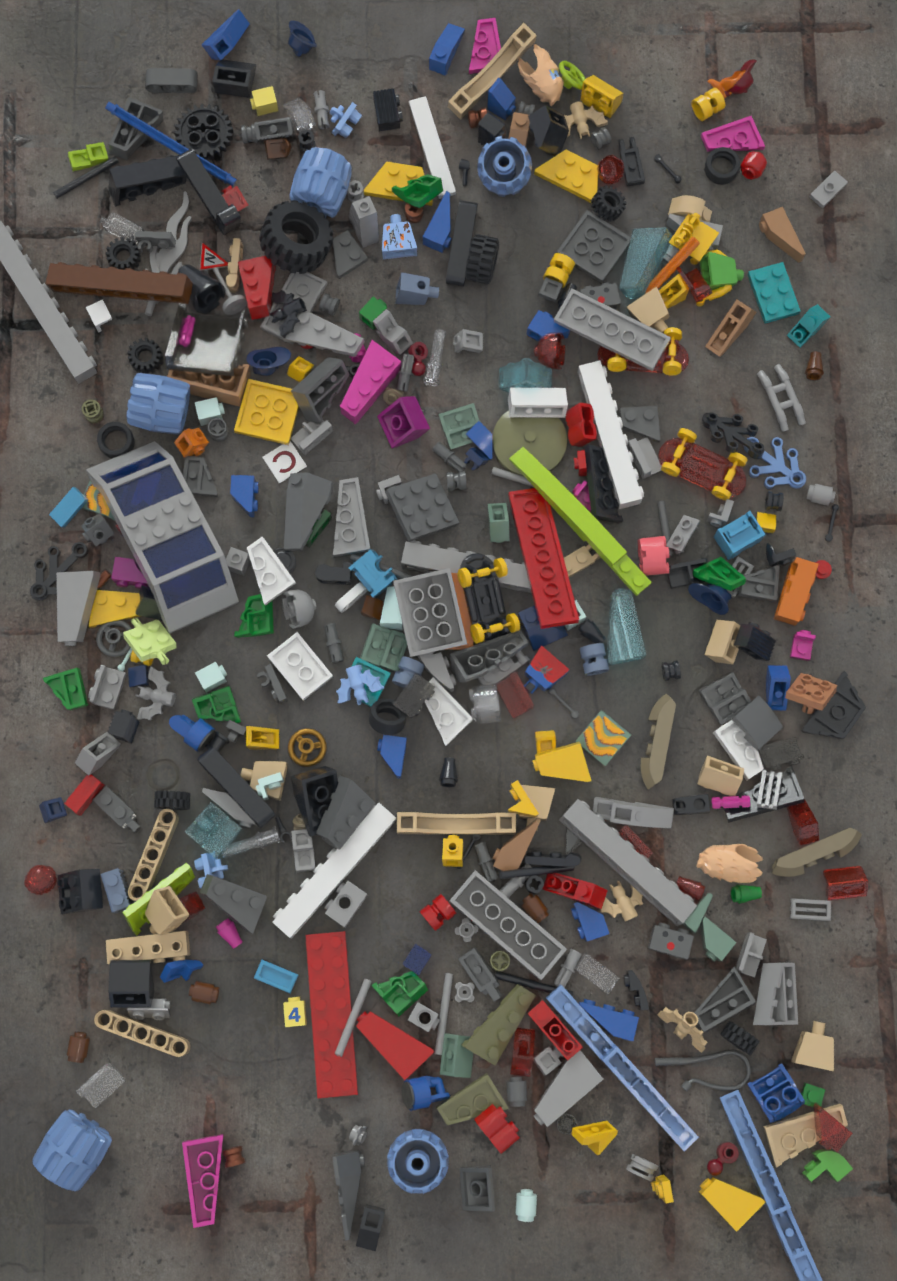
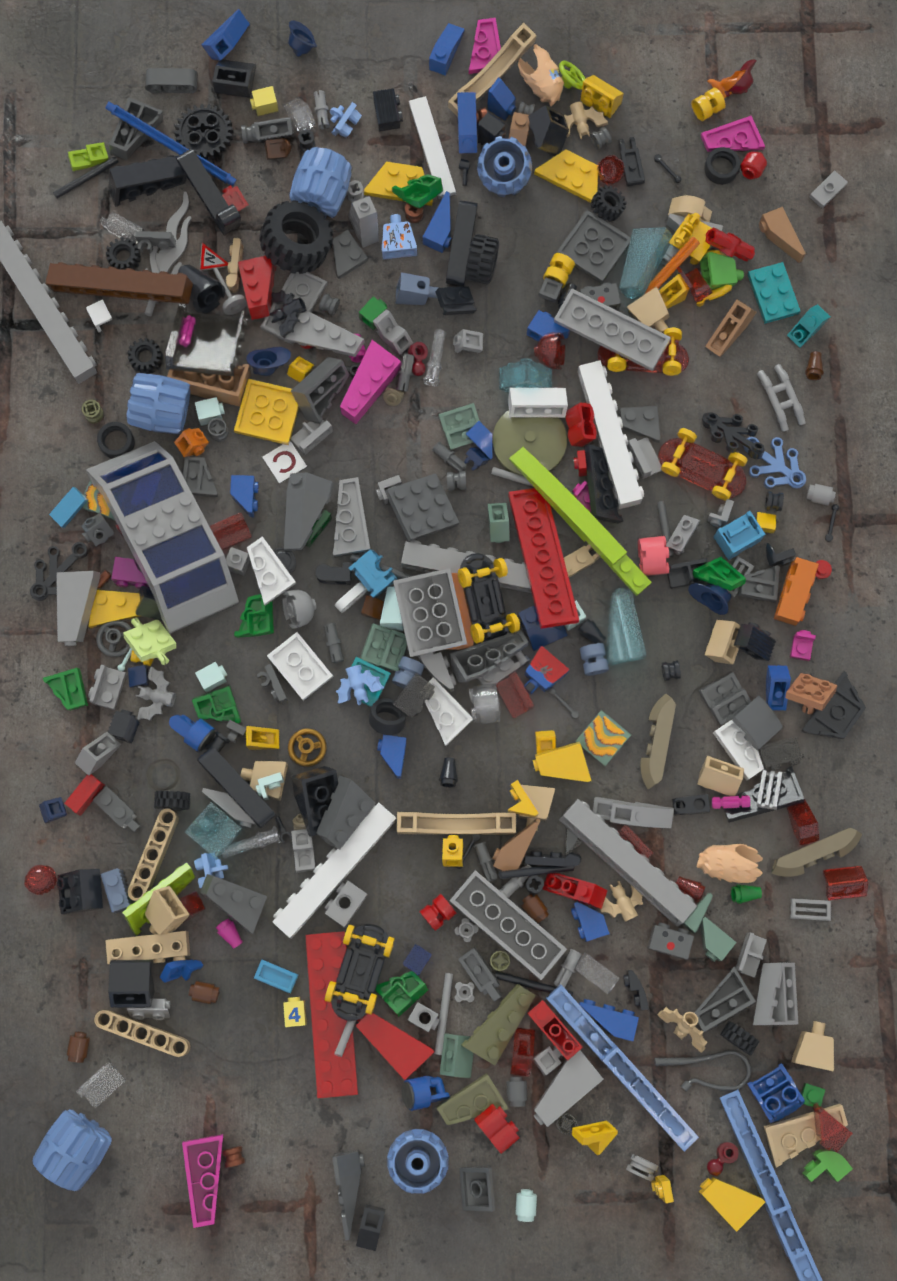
(231, 531): none -> clear red panel
(358, 1135): light grey plate -> none
(359, 973): none -> black piece
(403, 421): magenta slope -> none
(456, 300): none -> black plate
(467, 122): none -> blue slope
(730, 244): none -> red piece

